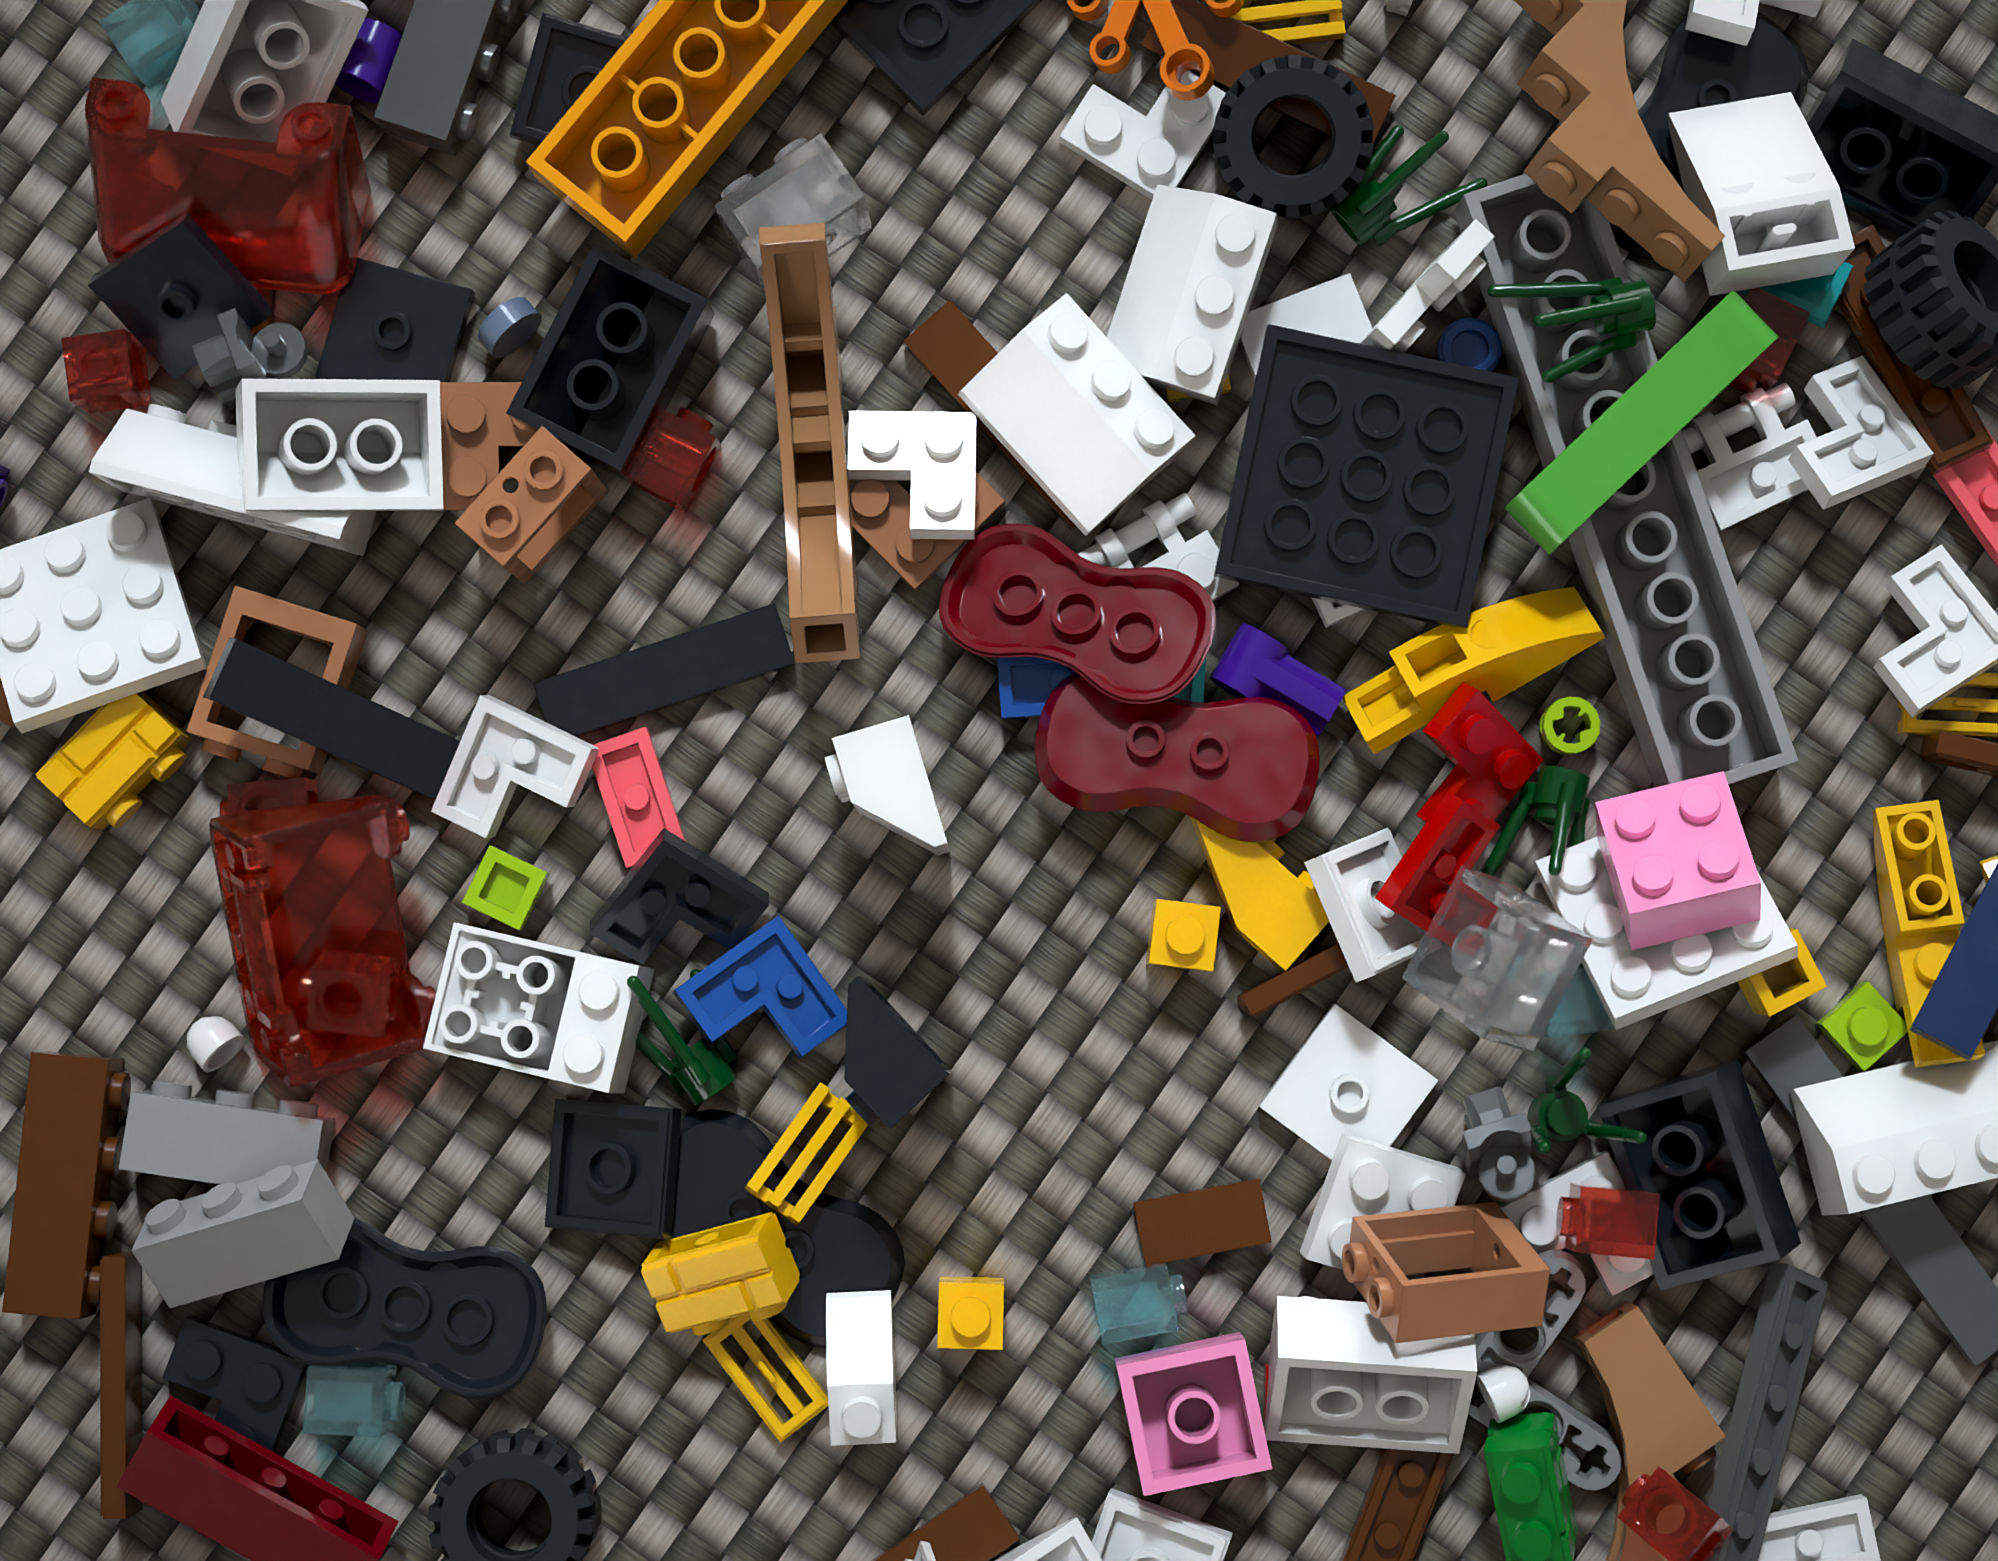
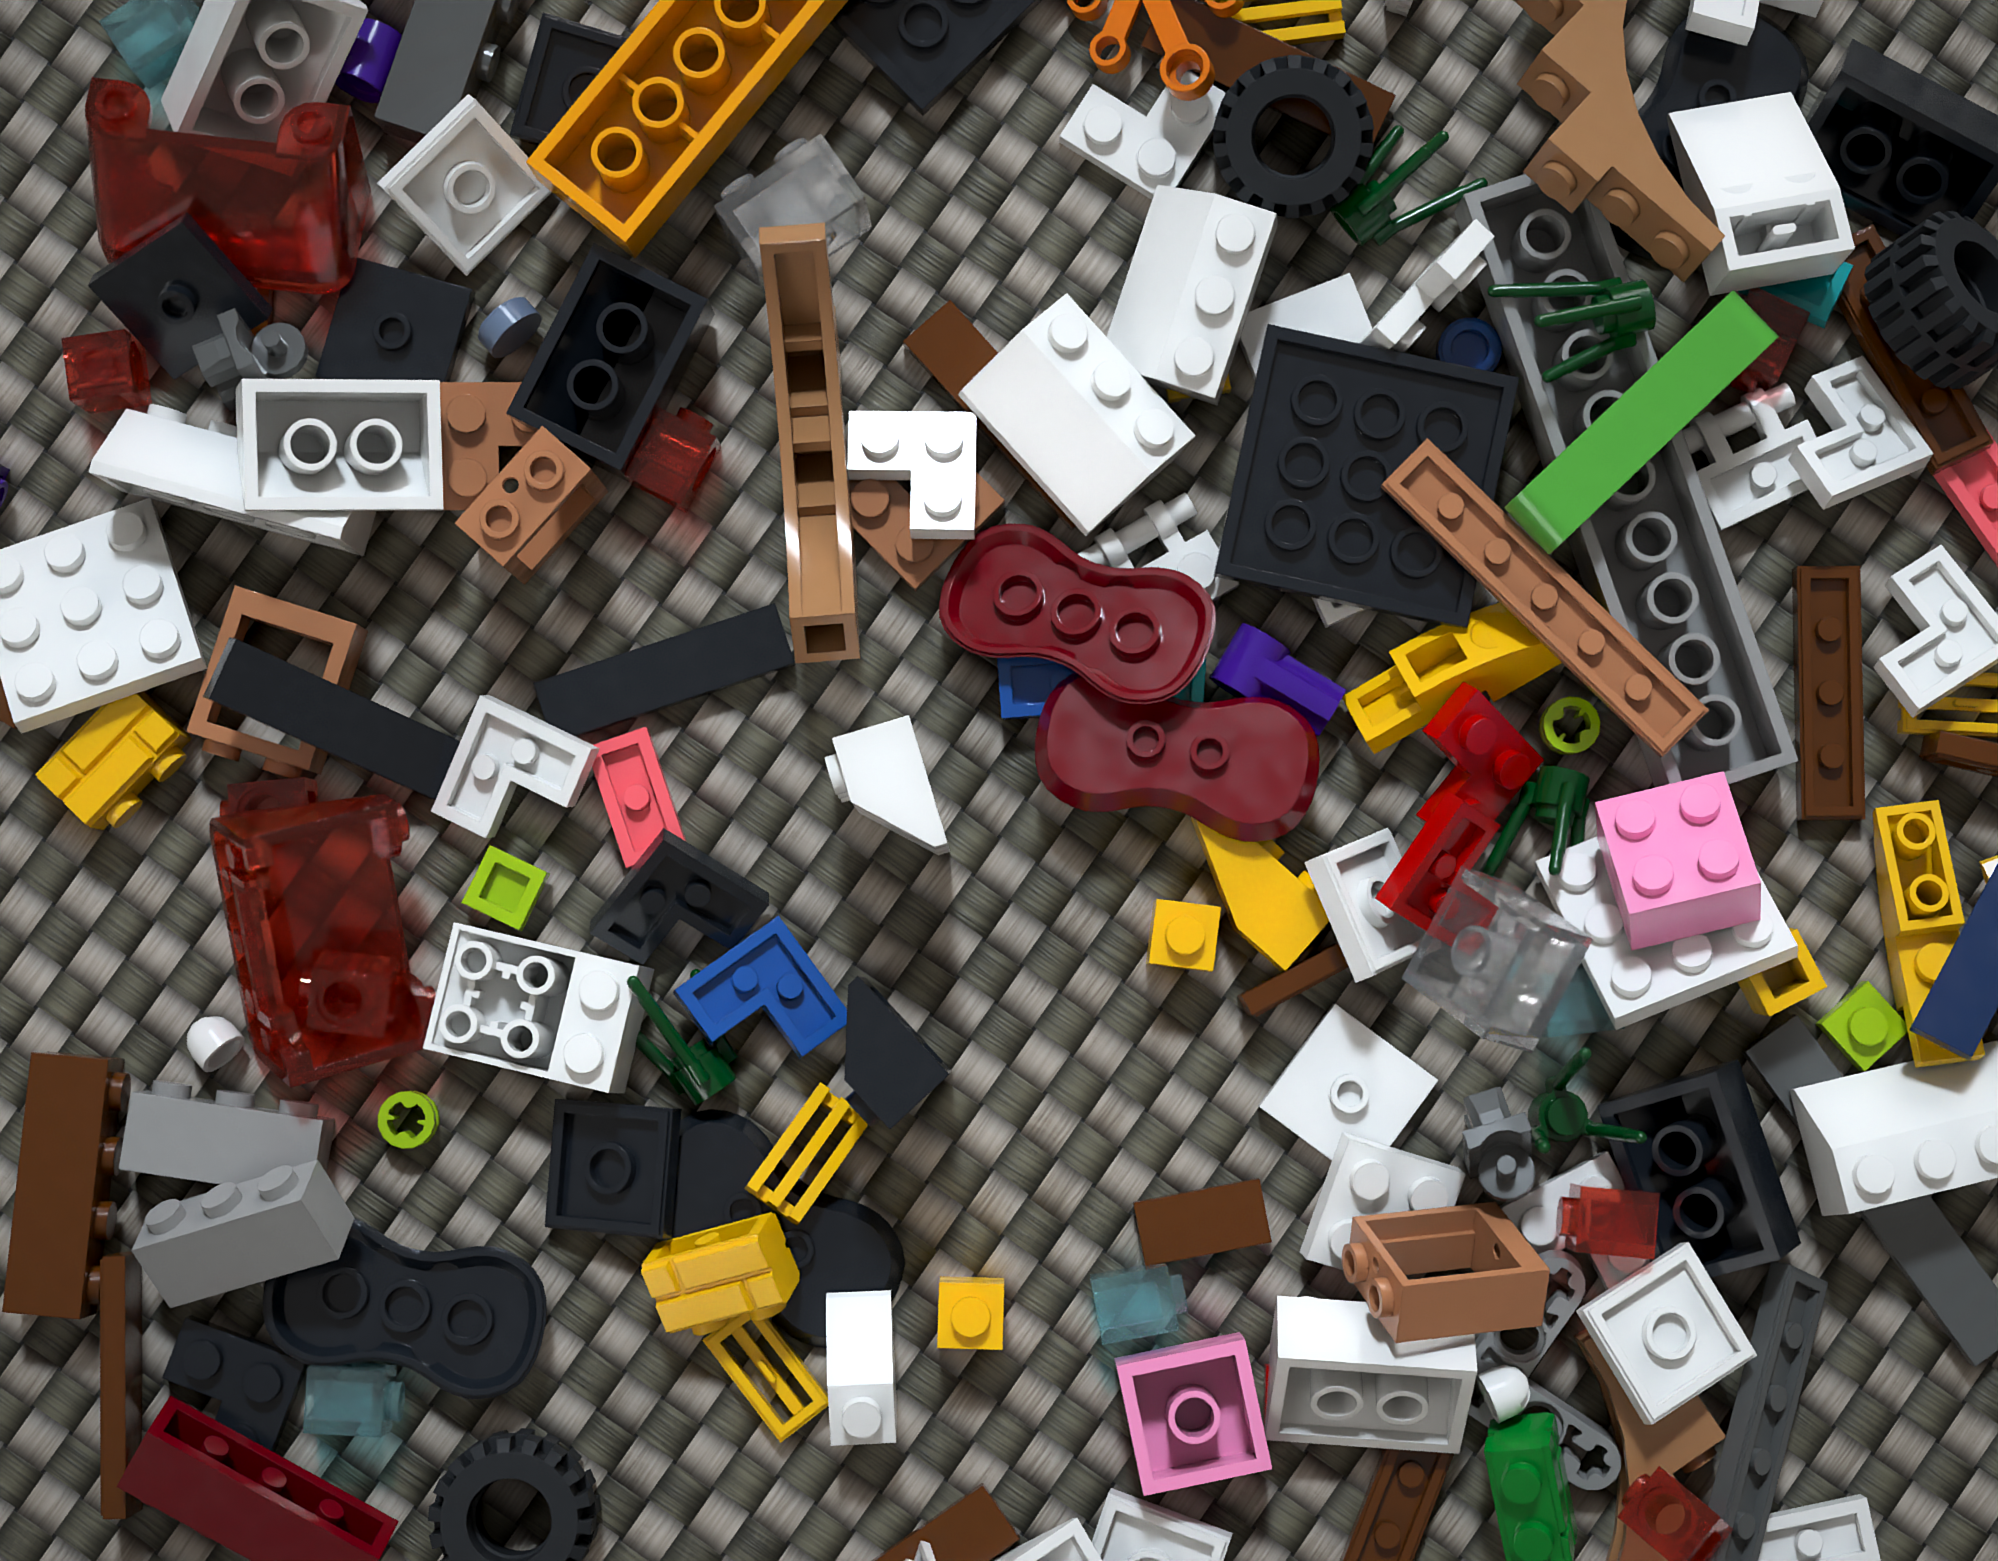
(408, 1139): none -> lime bush
(465, 185): none -> white plate
(1544, 598): none -> nougat tile
(1666, 1333): none -> white plate
(1828, 693): none -> reddish brown tile

